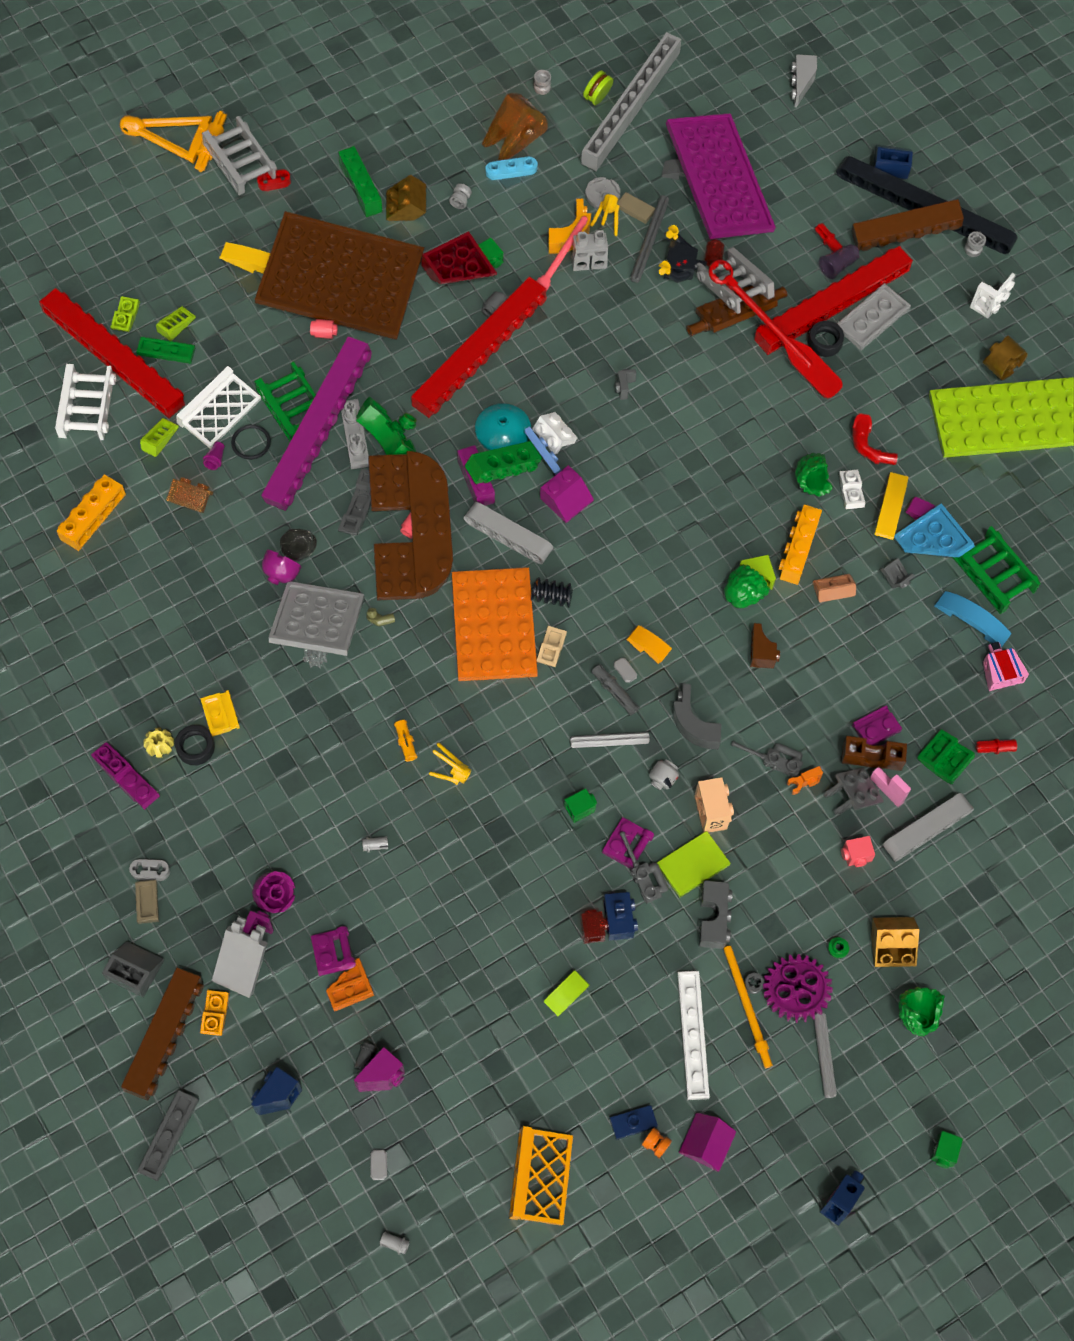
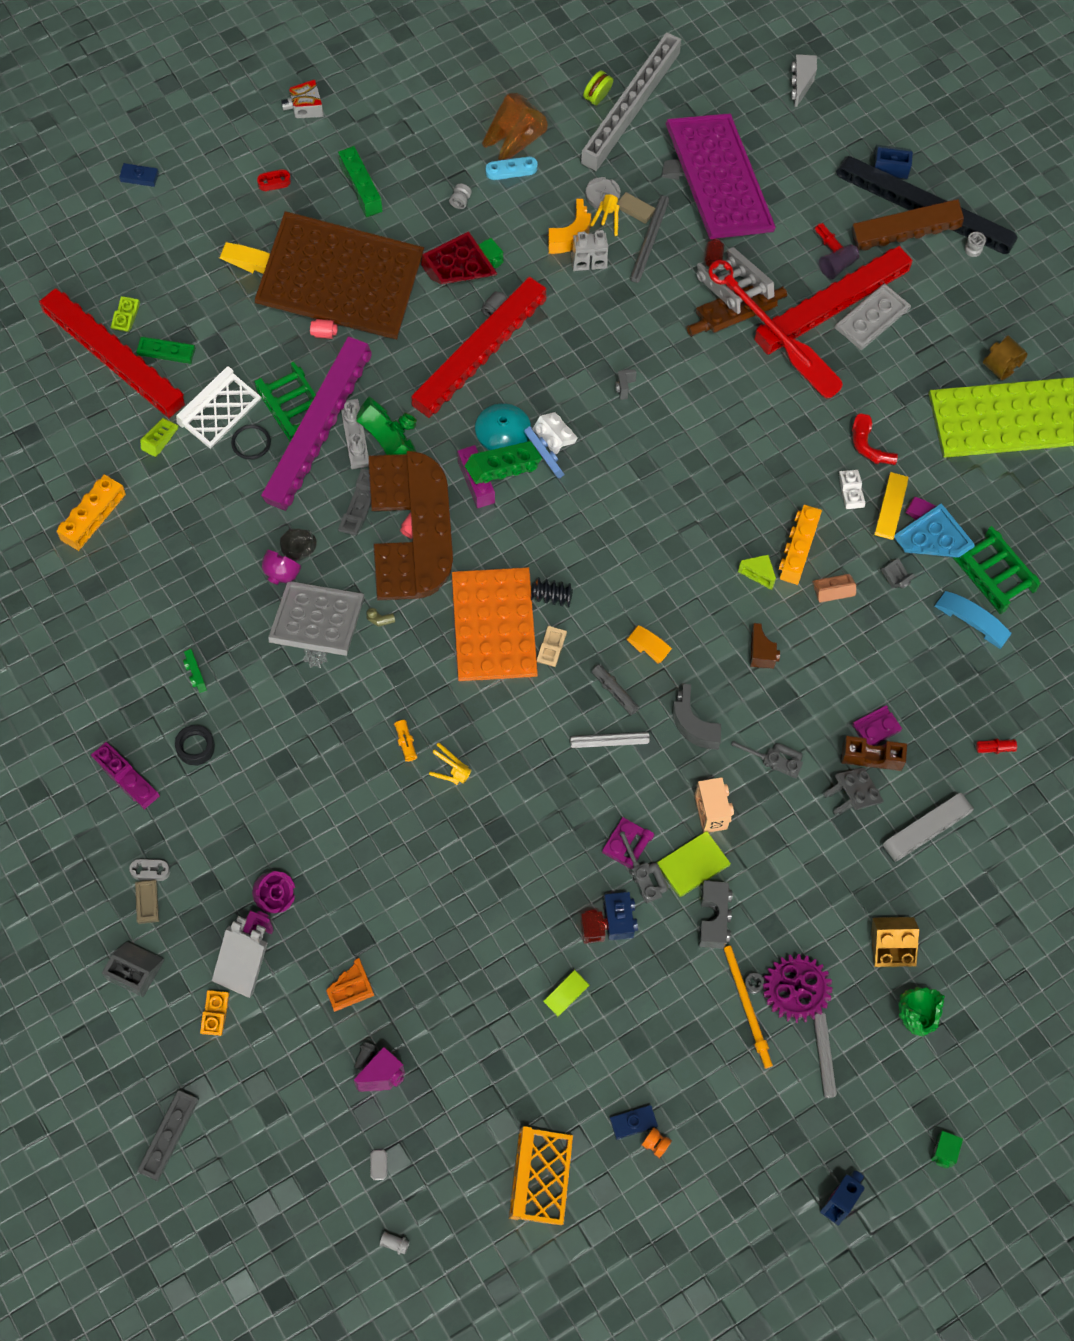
(69, 392): white fence -> none
(137, 127): light orange piece -> none
(139, 175): none -> dark blue plate
(158, 742): light yellow piece -> none
(162, 1034): reddish brown brick -> none
(176, 329): lime slope -> none
(189, 495): clear orange bracket -> none
(196, 678): none -> green plate
(213, 457): magenta cone -> none
(219, 713): yellow plate -> none
(230, 168): light grey fence -> none
(276, 1094): dark blue slope -> none
(304, 100): none -> torso
(325, 951): magenta plate -> none
(374, 843): light grey pin -> none
(406, 200): pearl gold slope -> none
(508, 533): light grey beam -> none
(542, 82): light grey wheel -> none
(545, 279): coral piece -> none
(566, 494): magenta slope -> none
(580, 805): green brick -> none
(625, 670): light grey piece -> none
(664, 774): light grey head -> none
(681, 258): black torso -> none
(693, 1035): white tile -> none
(708, 1141): magenta slope -> none
(745, 587): green hair -> none
(809, 778): orange plate -> none
(813, 474): green hair -> none
(829, 327): black tyre -> none
(838, 953): green plate -> none
(858, 851): coral brick -> none
(893, 788): bright pink tile -> none
(946, 757): green slope -> none
(988, 299): white bracket -> none
(1003, 668): torso -> none

